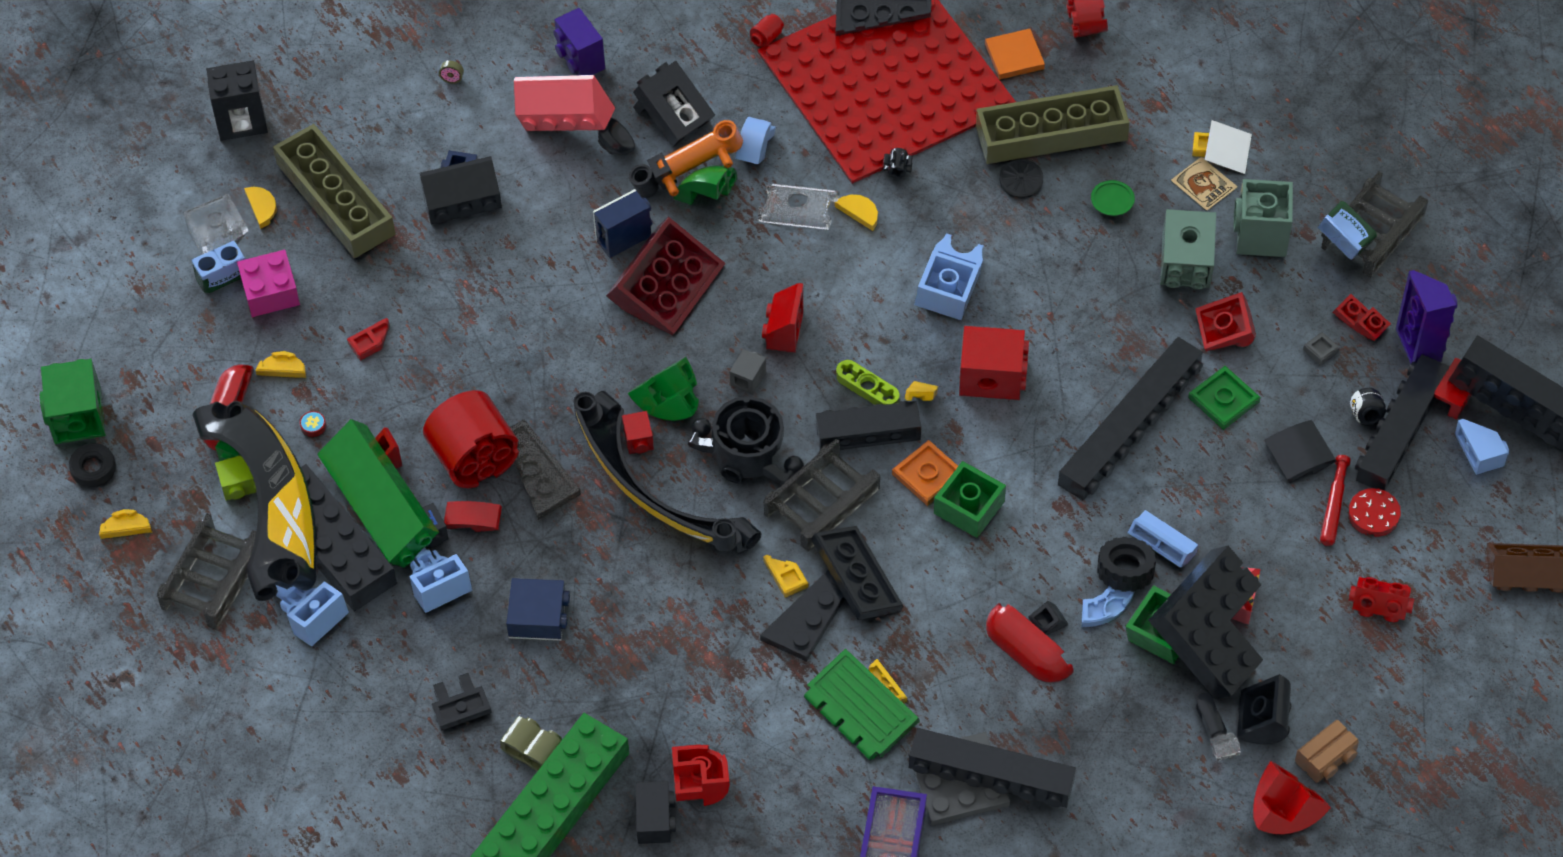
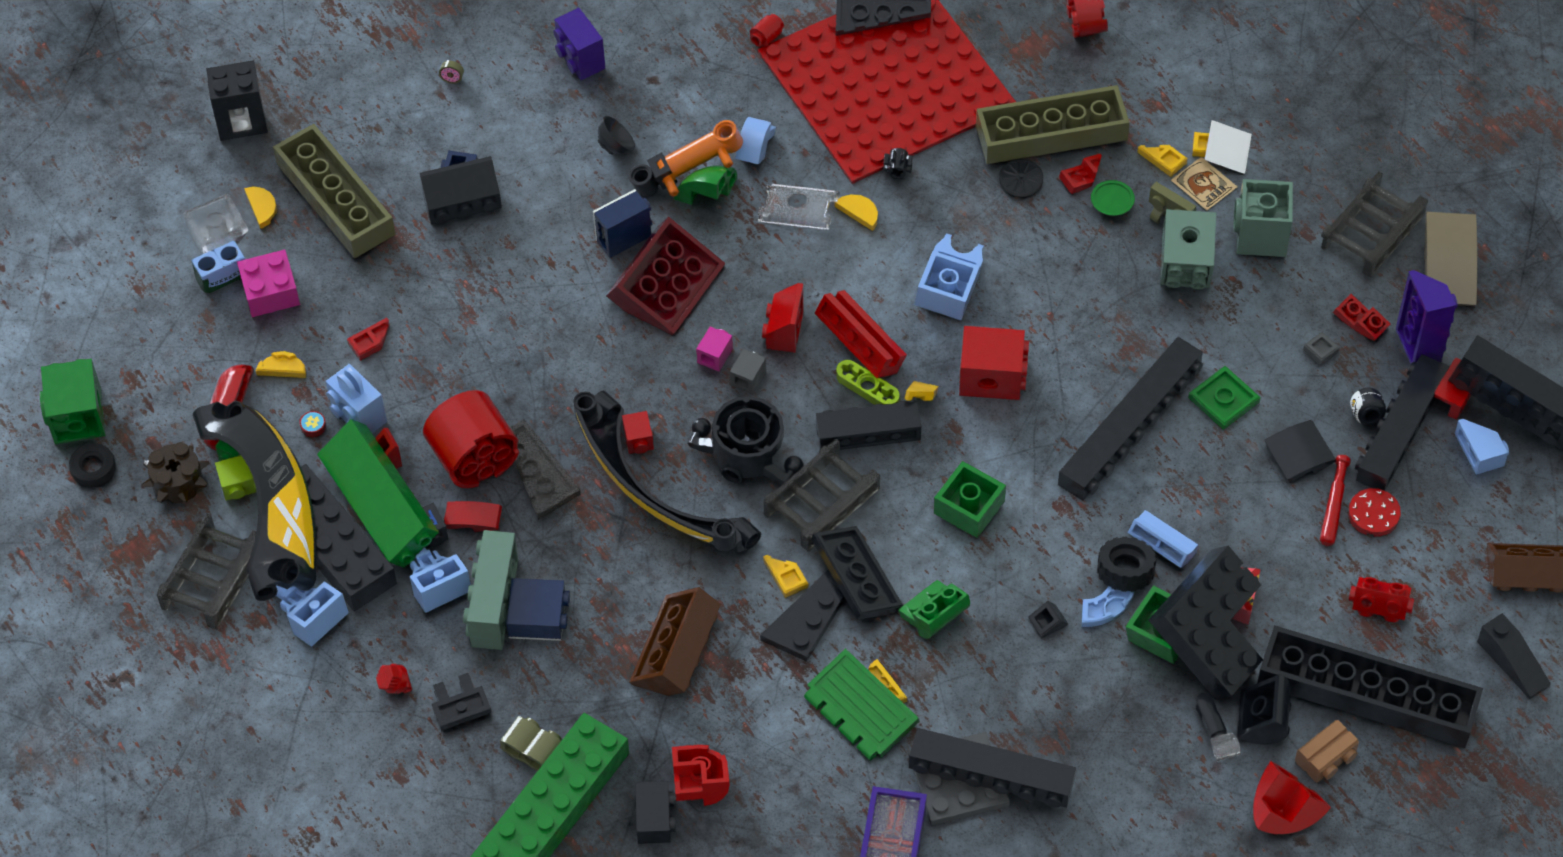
(124, 523): yellow tile -> none
(175, 473): none -> dark brown brick
(355, 399): none -> light blue brick
(393, 679): none -> red piece
(491, 589): none -> sand green brick
(561, 103): coral slope -> none
(668, 393): green brick -> none
(676, 642): none -> reddish brown slope
(684, 100): black brick -> none
(714, 348): none -> dark pink brick
(860, 334): none -> red brick
(925, 471): orange tile -> none
(934, 608): none -> green brick
(1014, 54): orange tile -> none
(1027, 644): red brick -> none
(1081, 176): none -> red slope
(1163, 199): none -> olive plate
(1164, 158): none -> yellow tile
(1226, 323): red slope -> none
(1347, 230): light blue piece -> none
(1372, 686): none -> black brick
(1452, 253): none -> dark tan slope
(1513, 655): none -> black slope

